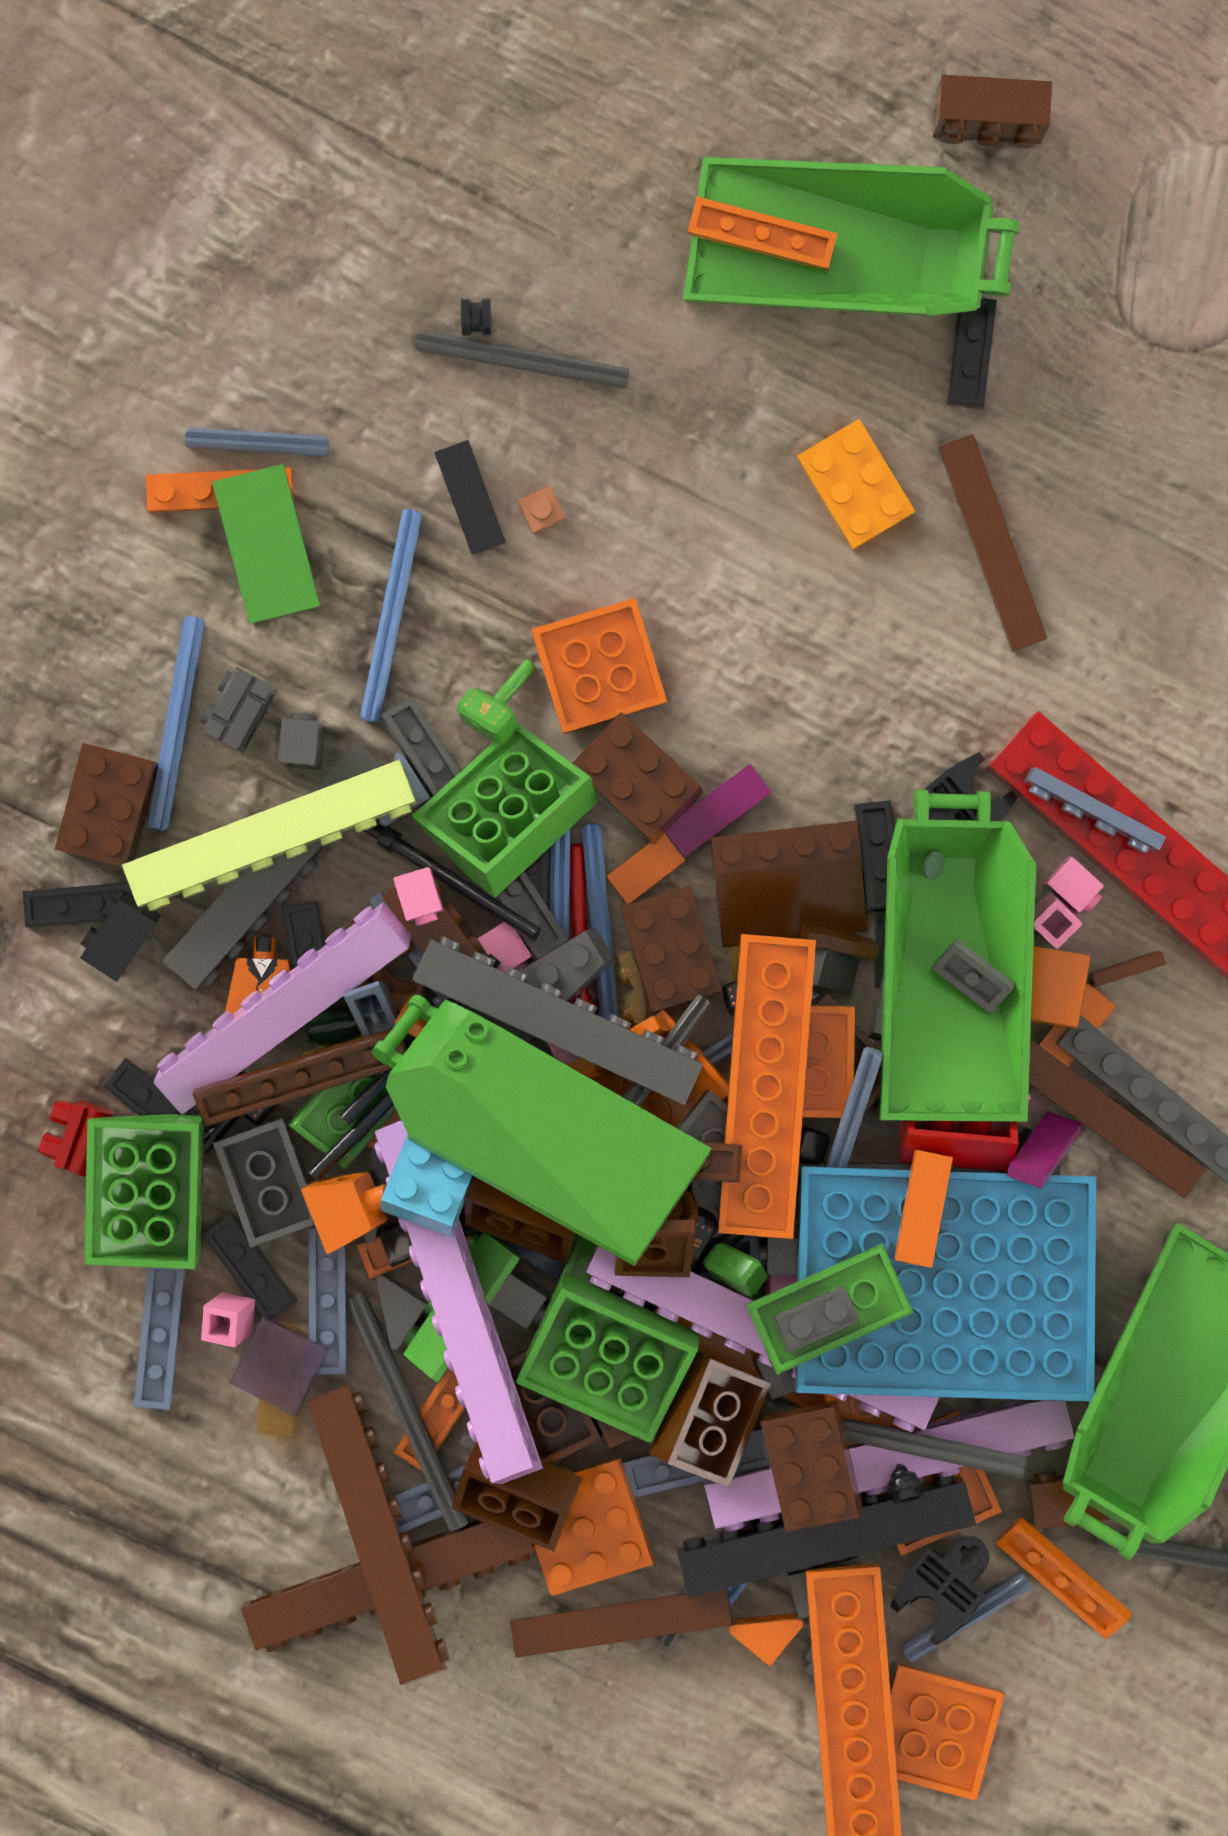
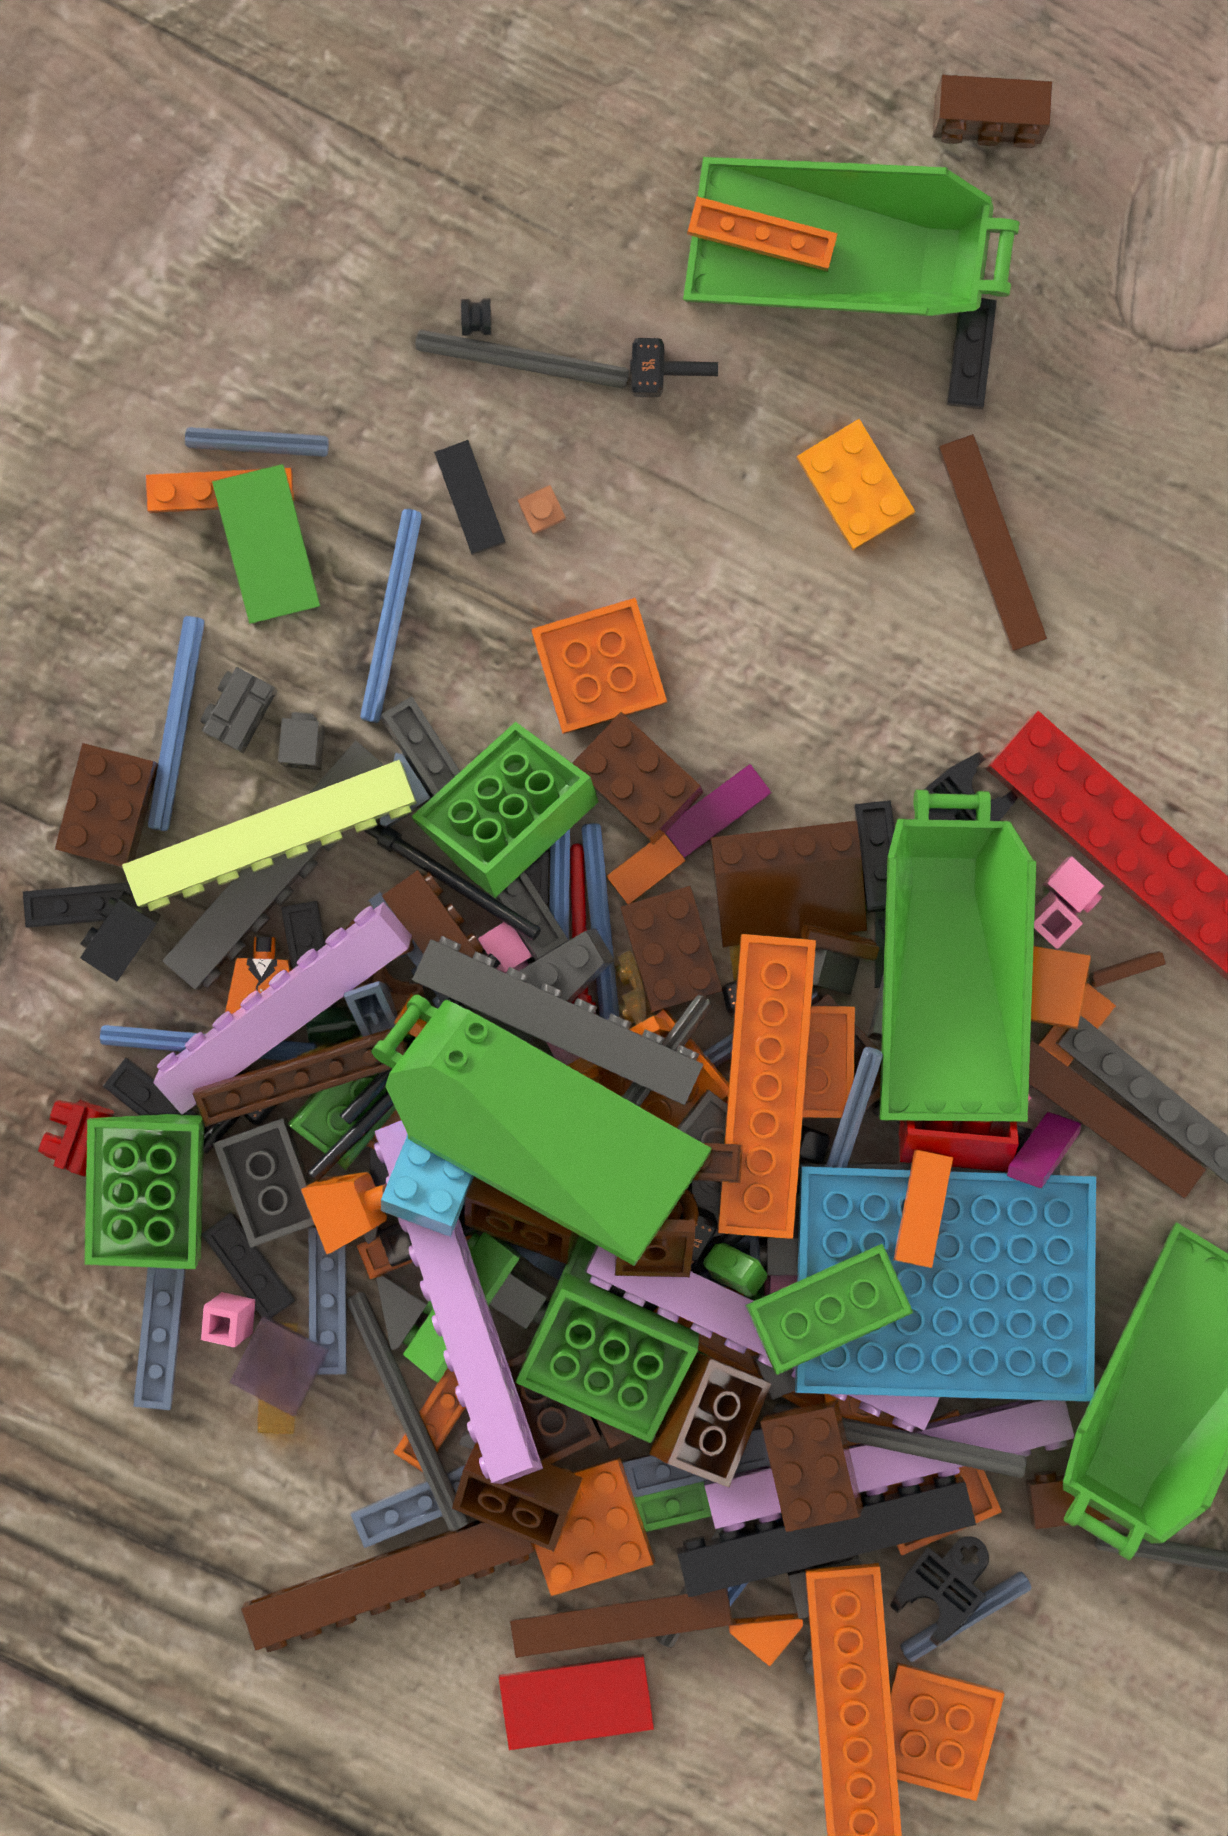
(176, 1041): none -> medium blue axle
(377, 1534): reddish brown brick -> none
(419, 896): bright pink brick -> none
(490, 714): bright green piece -> none
(576, 1702): none -> red tile
(649, 367): none -> black piece
(673, 1506): none -> bright green plate
(814, 1319): dark grey brick -> none
(904, 1485): black plate -> none
(933, 865): sand green piece -> none
(973, 976): dark grey plate -> none
(1063, 1578): orange plate -> none
(1107, 819): sand blue plate -> none

